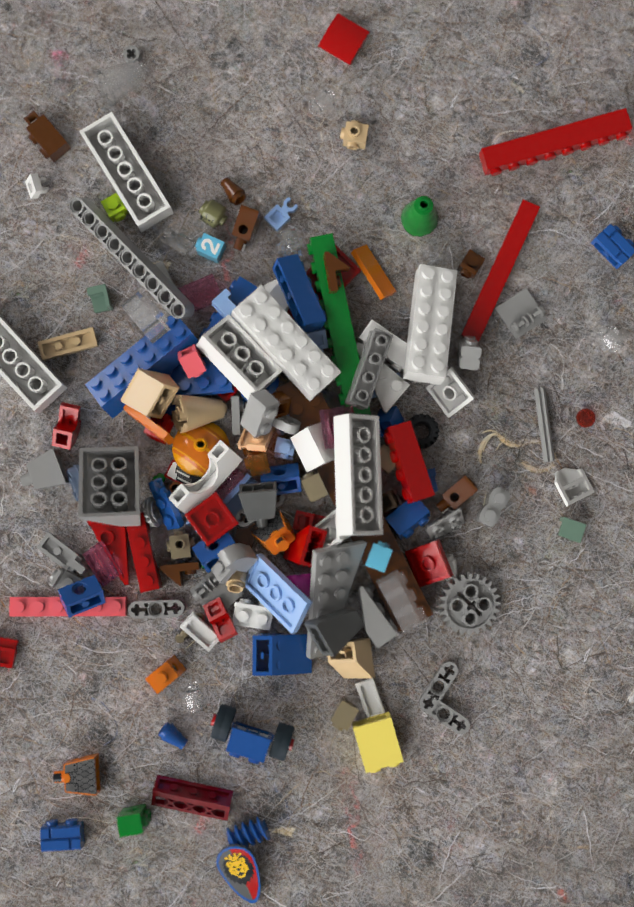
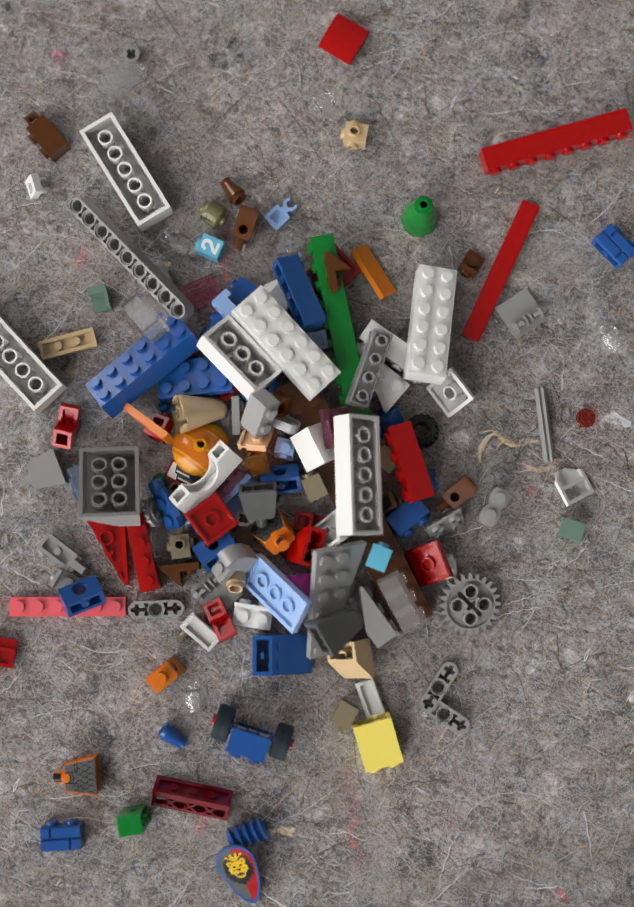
(102, 563): clear pink plate -> none
(114, 208): lime bracket -> none
(150, 393): tan slope -> none
(191, 361): coral brick -> none
(469, 353): light grey brick -> none

